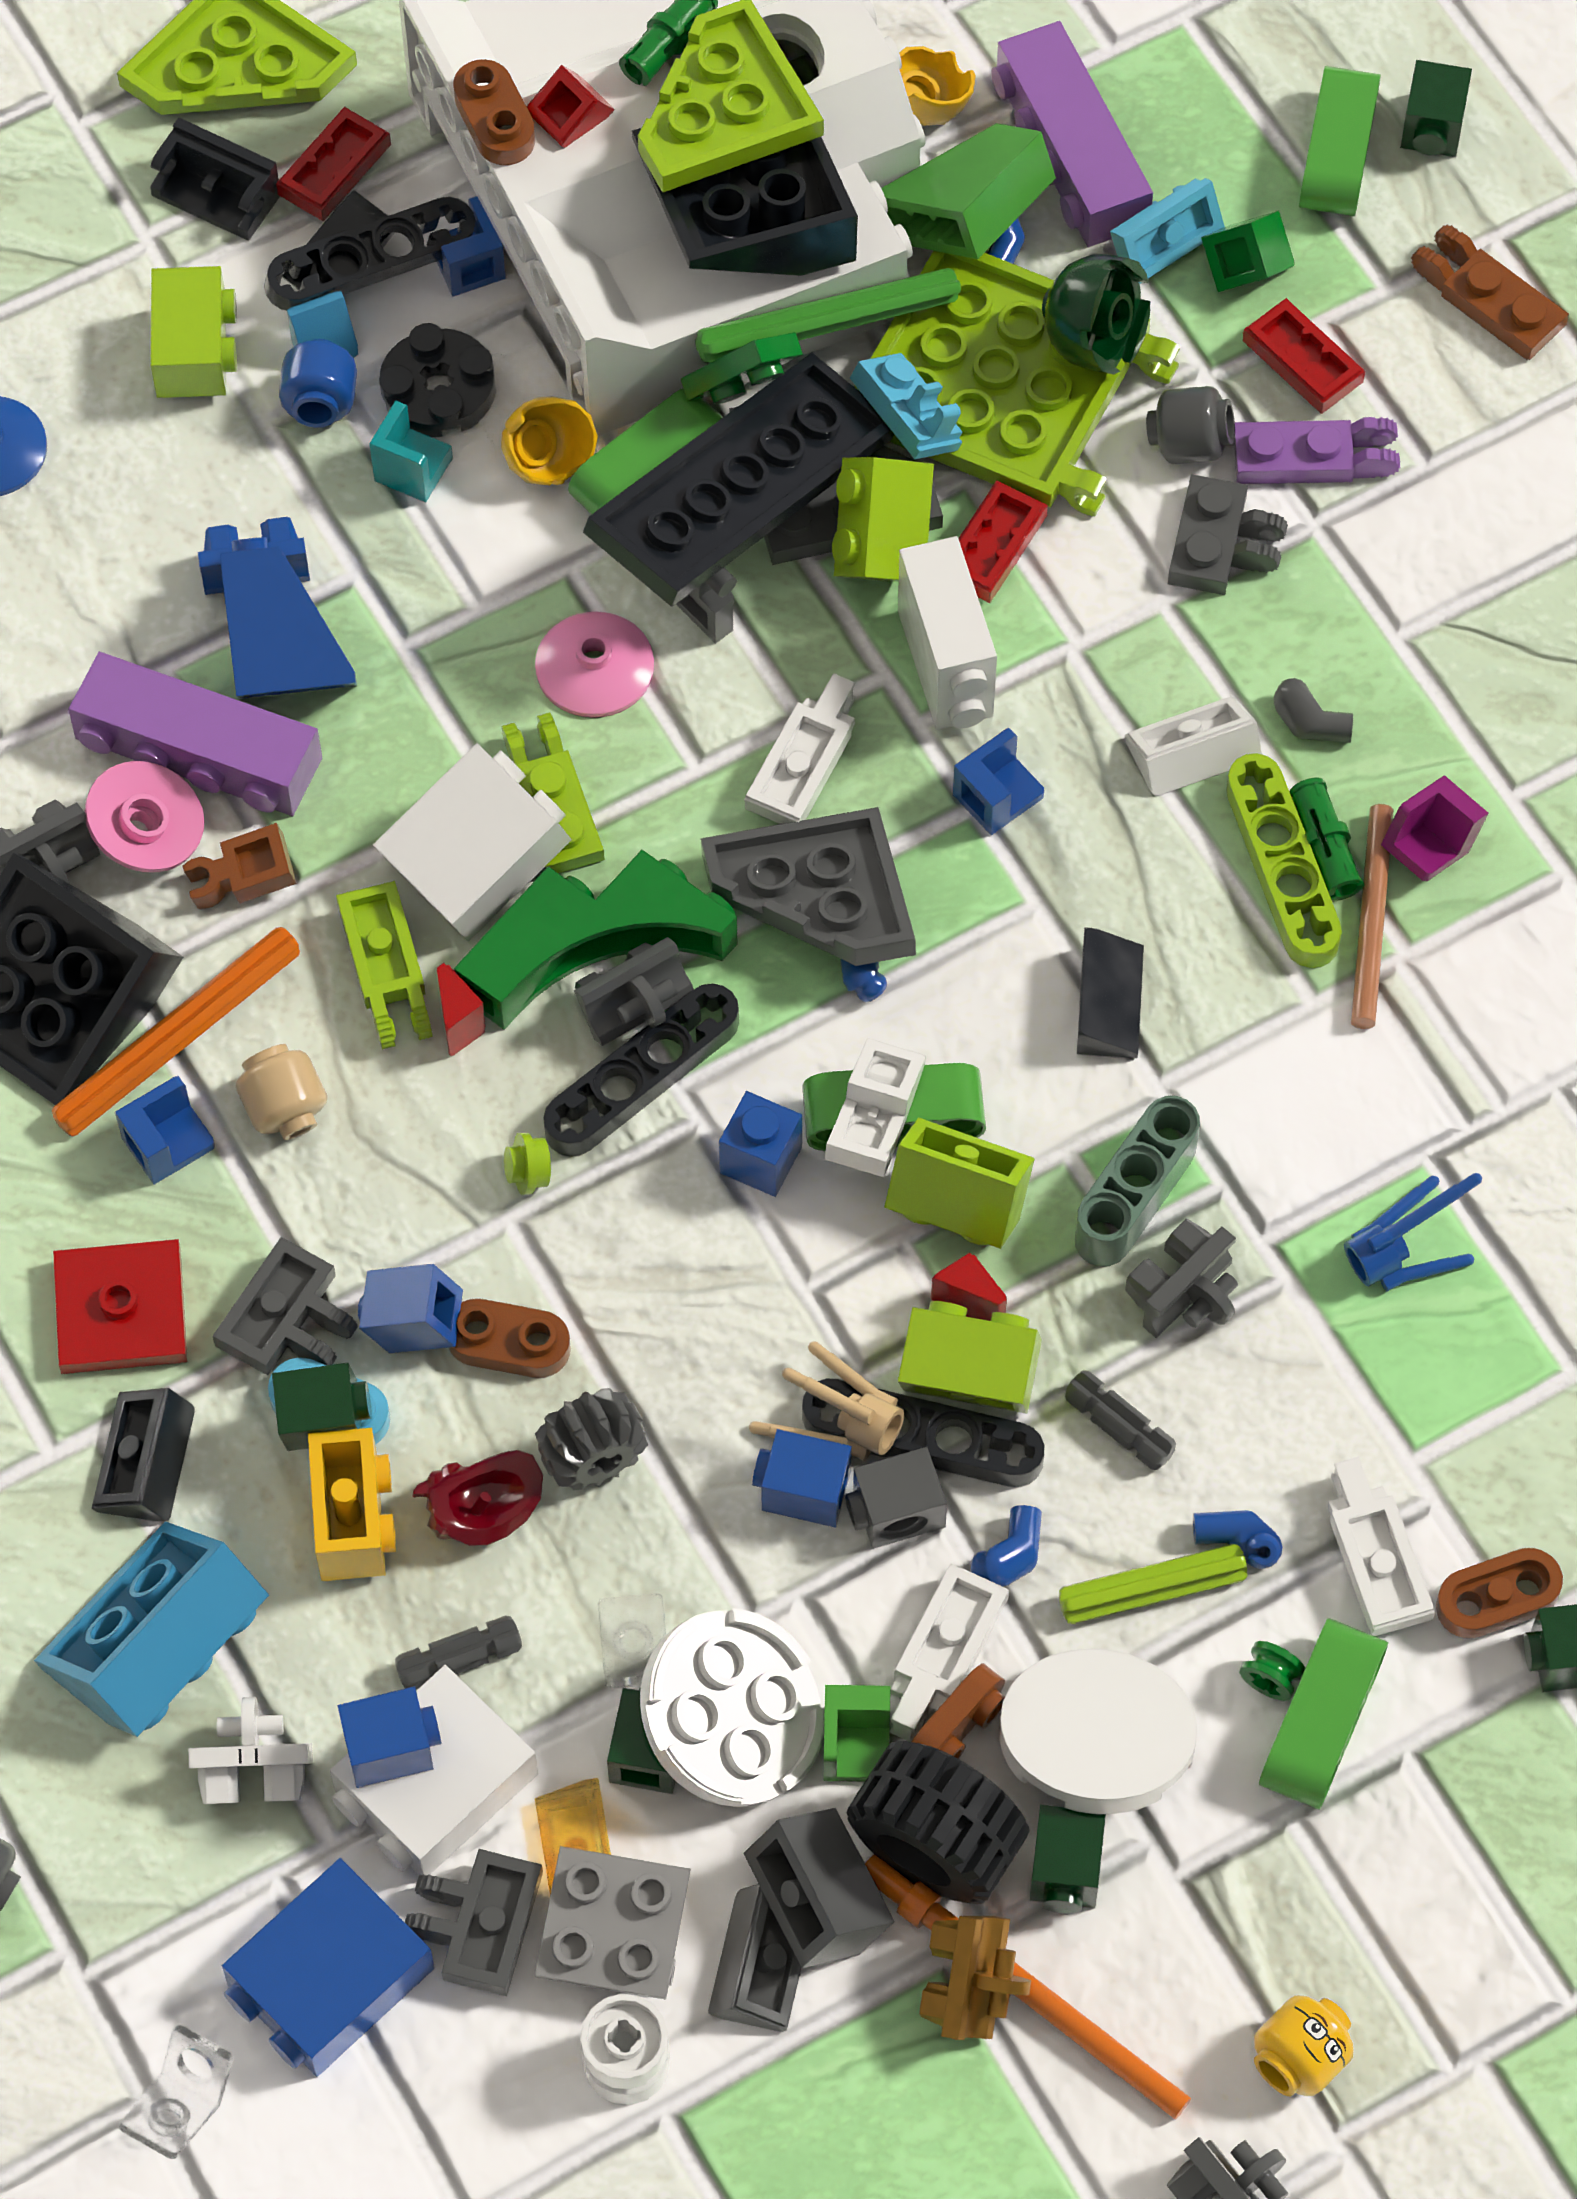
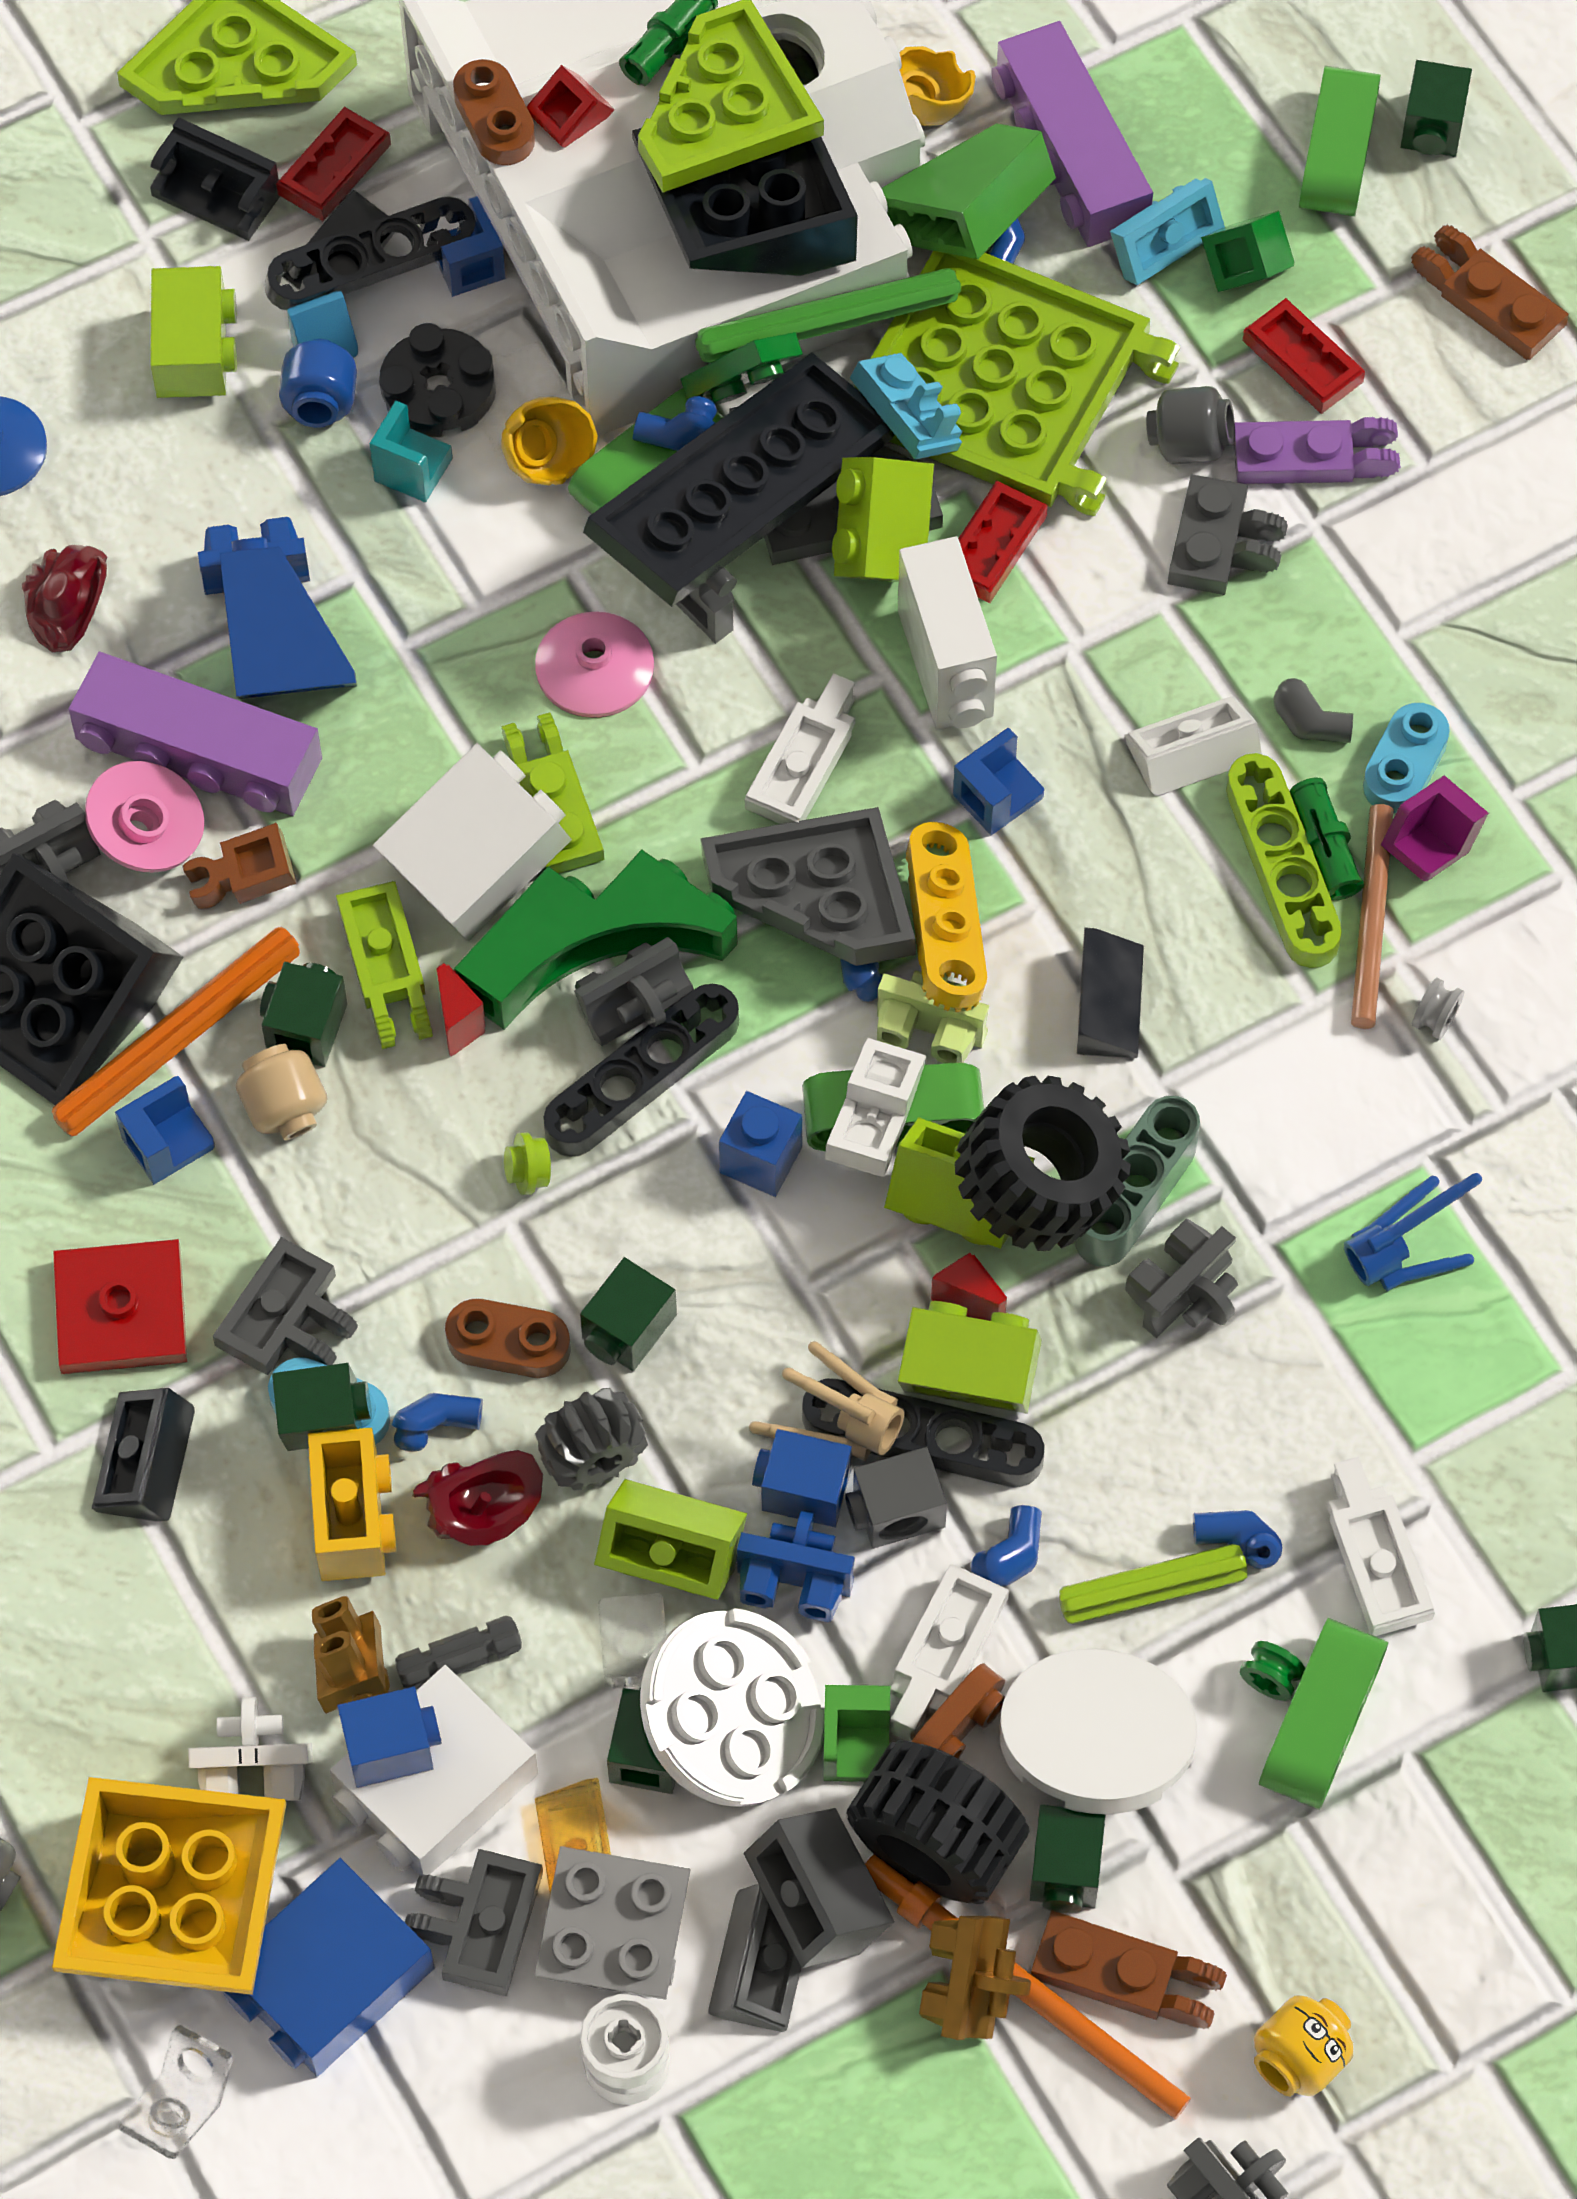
(64, 595): none -> dark red hat
(153, 1627): dark azure slope -> none
(169, 1885): none -> yellow slope
(304, 1009): none -> dark green brick
(347, 1654): none -> pearl gold hips
(410, 1308): brick -> none
(431, 1411): none -> blue arm
(627, 1315): none -> dark green brick
(670, 1539): none -> lime brick
(677, 431): none -> blue arm
(798, 1559): none -> blue hips
(905, 1007): none -> yellowish green hips
(946, 916): none -> yellow plate
(1065, 1130): none -> black tyre
(1097, 312): dark green cylinder -> none
(1120, 1420): dark grey axle -> none
(1123, 1970): none -> dark orange hinge
(1408, 753): none -> medium azure plate
(1438, 1008): none -> light grey bush
(1495, 1592): dark orange plate -> none

